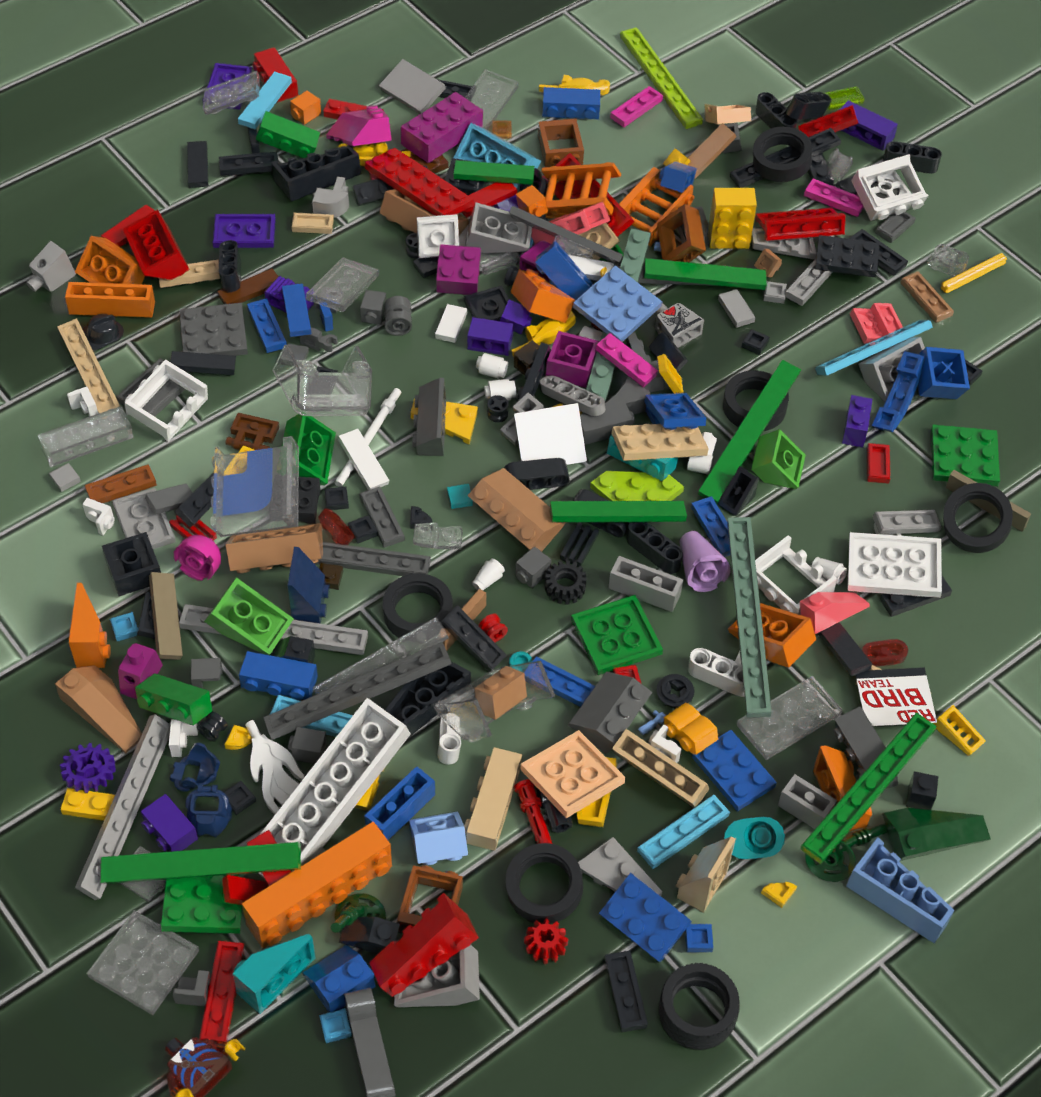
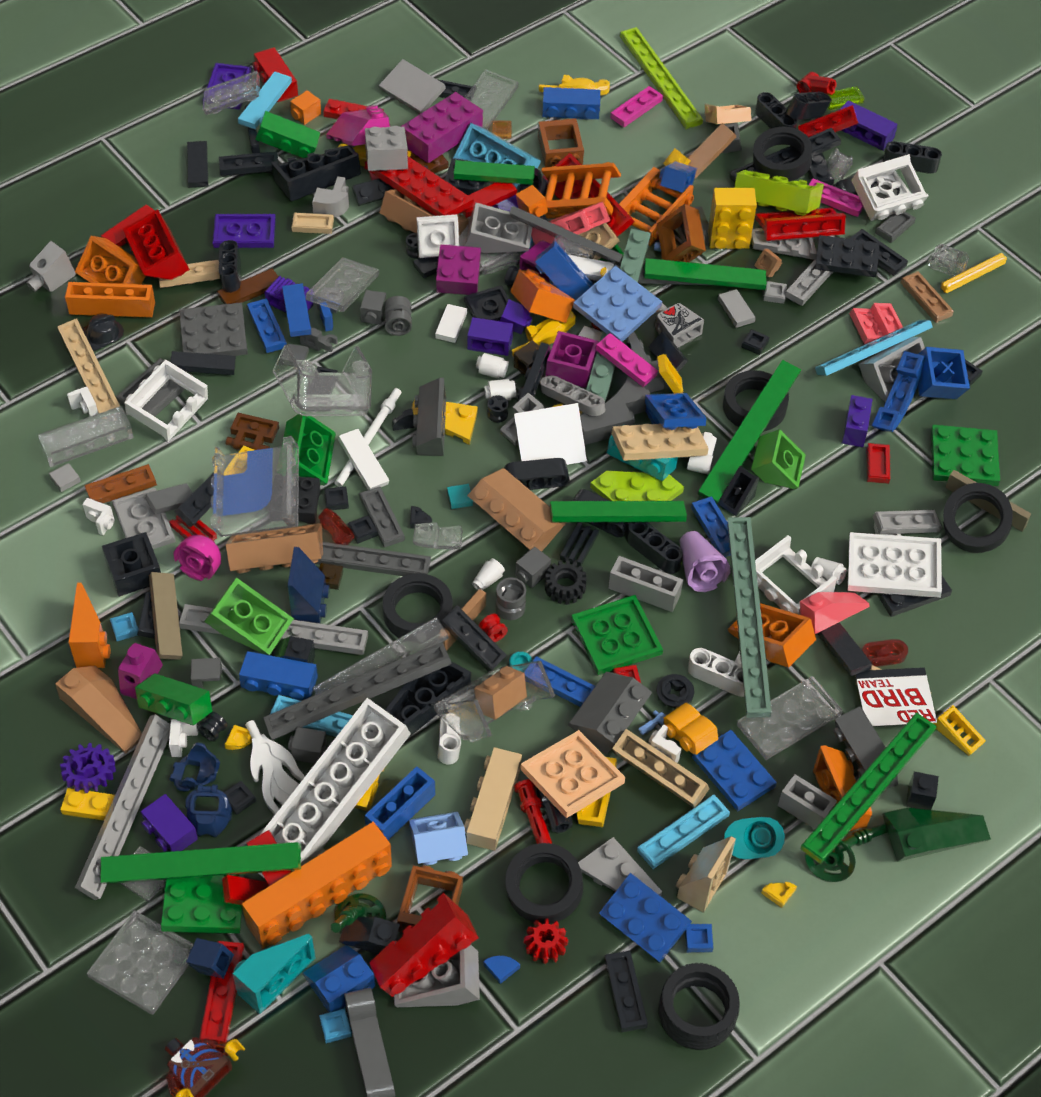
(193, 990): dark grey panel -> none
(210, 958): none -> dark blue brick
(386, 148): none -> light grey brick
(404, 421): none -> black tile
(501, 967): none -> blue tile
(510, 598): none -> dark grey wheel
(780, 192): none -> lime wedge
(814, 83): none -> red piece
(899, 892): medium blue wedge -> none

